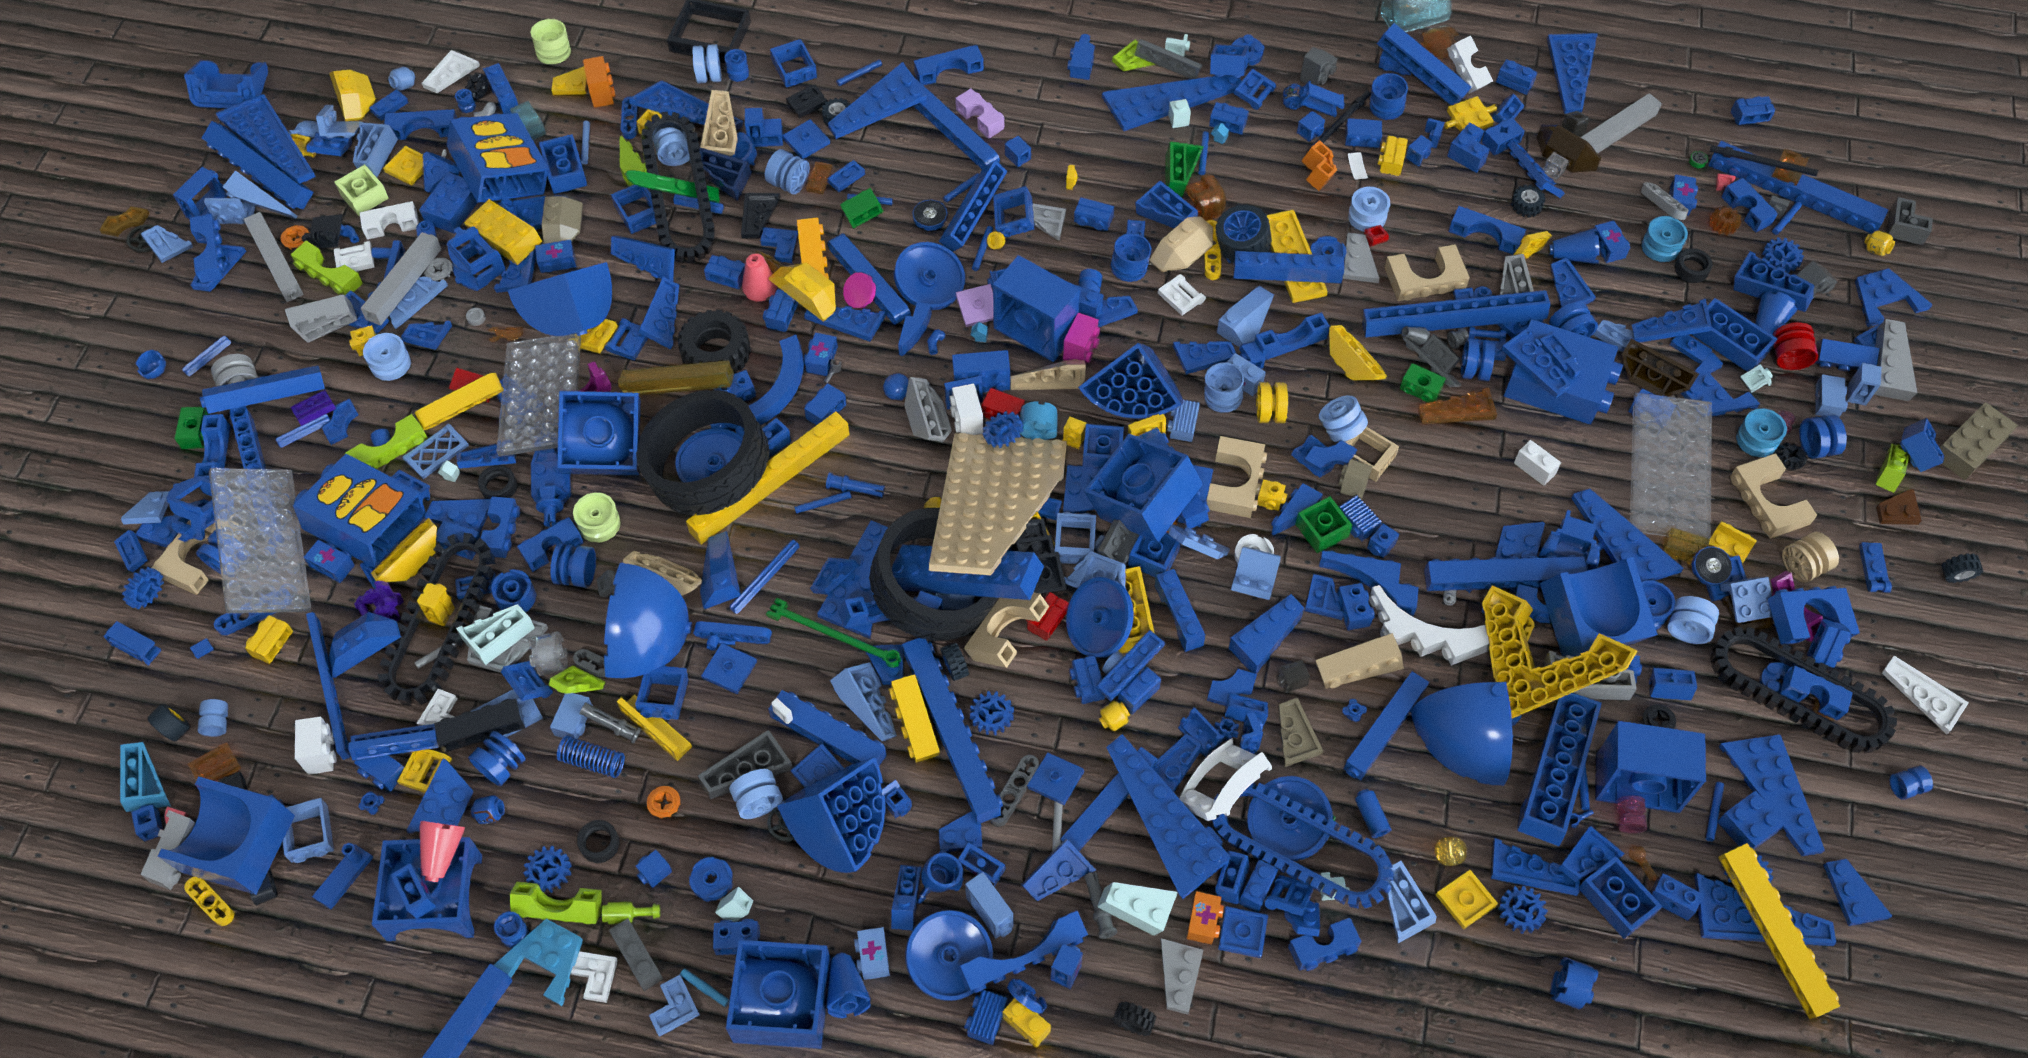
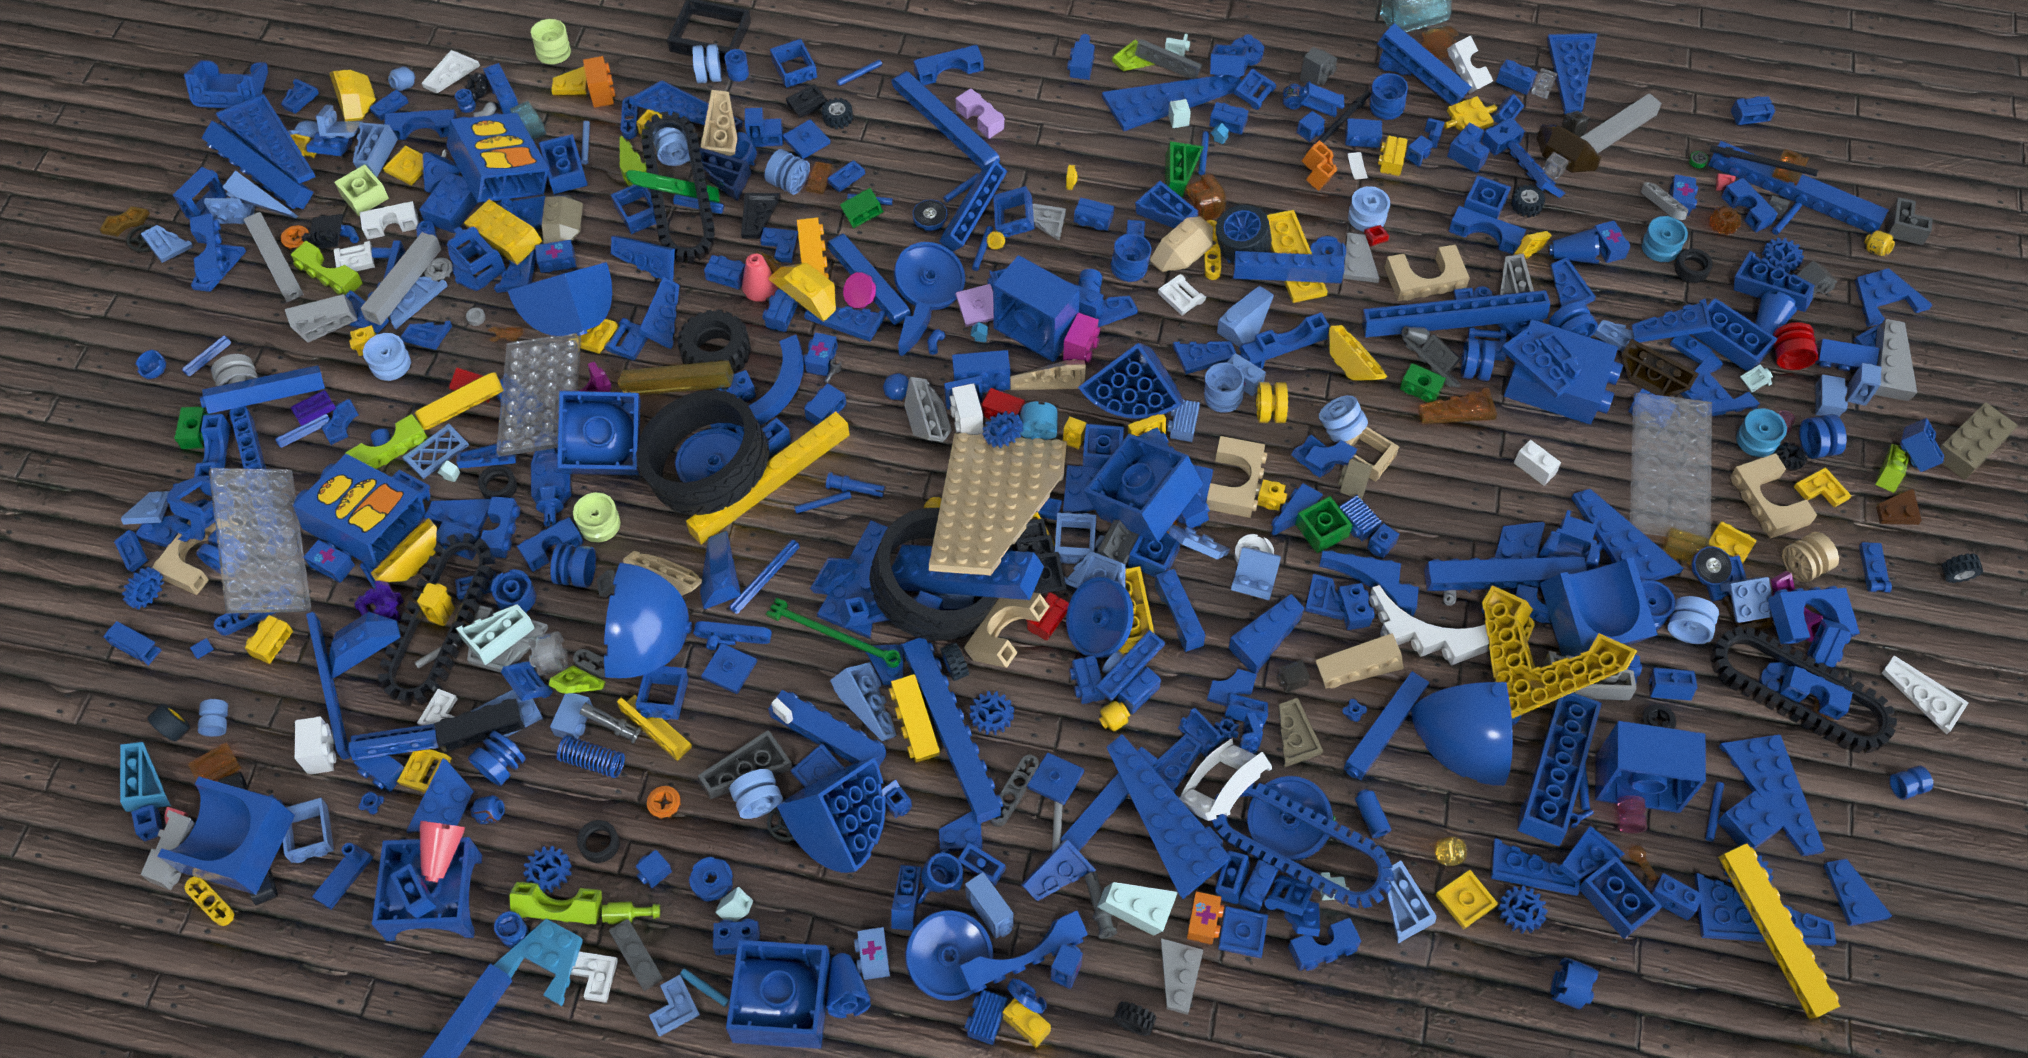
(299, 96): none -> blue wing
(888, 96): blue wing -> none
(1017, 151): blue brick -> none
(1457, 338): dark grey wheel -> none
(1487, 197): none -> blue brick
(1544, 83): none -> clear brick
(1823, 483): none -> yellow plate

